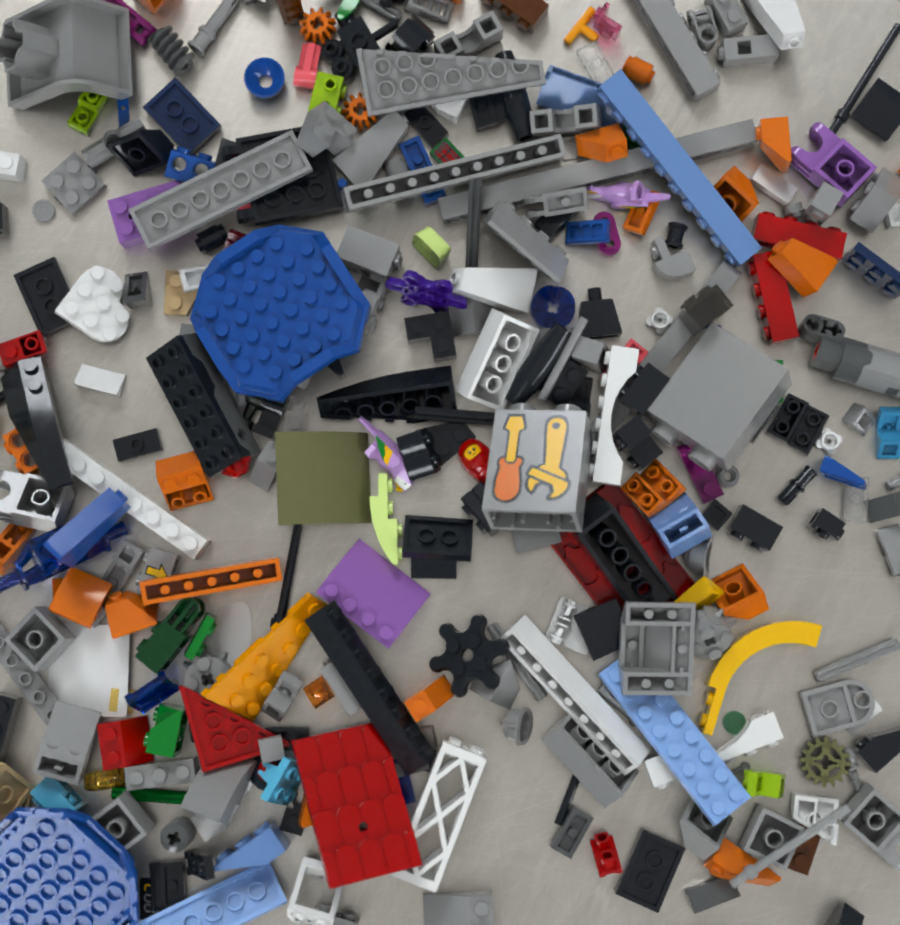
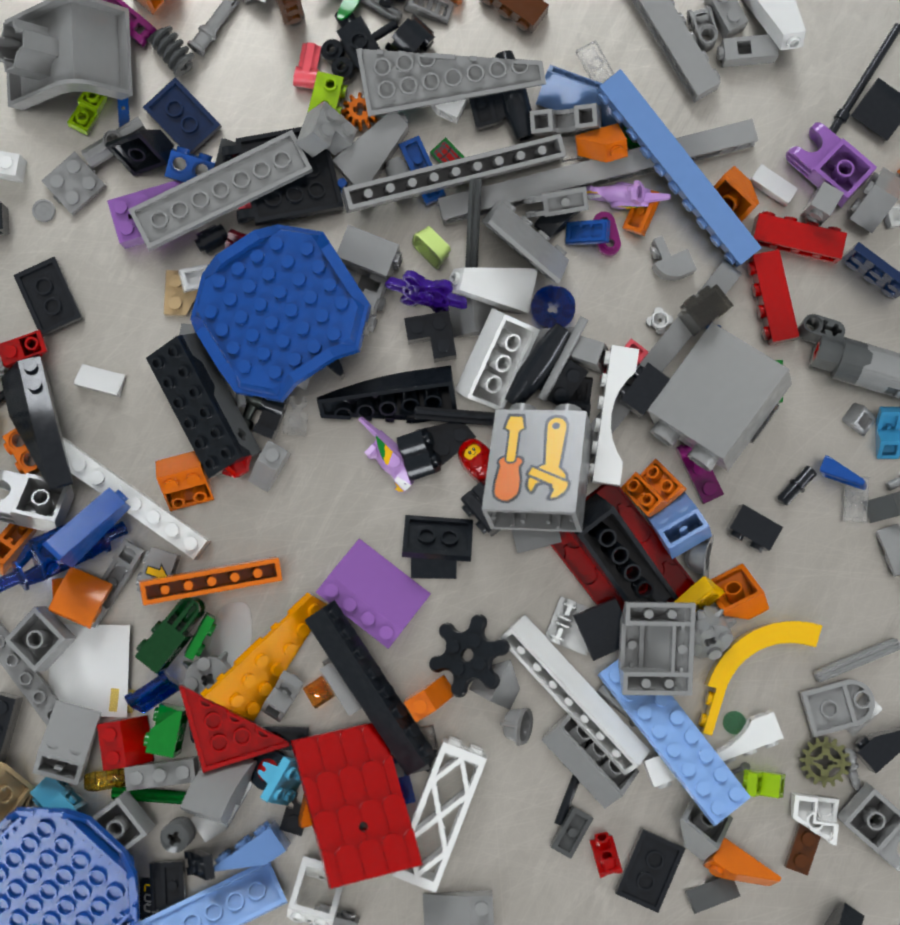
(95, 305): white plate -> none
(128, 614): orange slope -> none
(137, 290): dark grey slope -> none
(137, 445): black plate -> none
(260, 68): blue piece -> none
(271, 748): light grey tile -> none
(288, 575): black piece -> none
(312, 21): orange gear -> none
(322, 478): olive slope -> none
(386, 529): yellowish green slope -> none
(426, 125): black plate -> none
(483, 33): light grey arch -> none
(529, 680): light grey axle -> none
(581, 27): light orange piece -> none
(601, 315): black torso -> none
(605, 25): clear pink bracket -> none
(636, 443): black brick -> none
(638, 70): orange brick -> none
(675, 235): black bush -> none
(716, 514): black plate -> none
(728, 483): light grey plate -> none
(751, 871): light grey bar -> none
(767, 833): light grey brick -> none
(775, 141): orange slope -> none
(794, 210): light grey plate -> none
(798, 424): black slope -> none
(802, 265): orange slope -> none
(822, 442): white plate -> none
(826, 525): black brick -> none

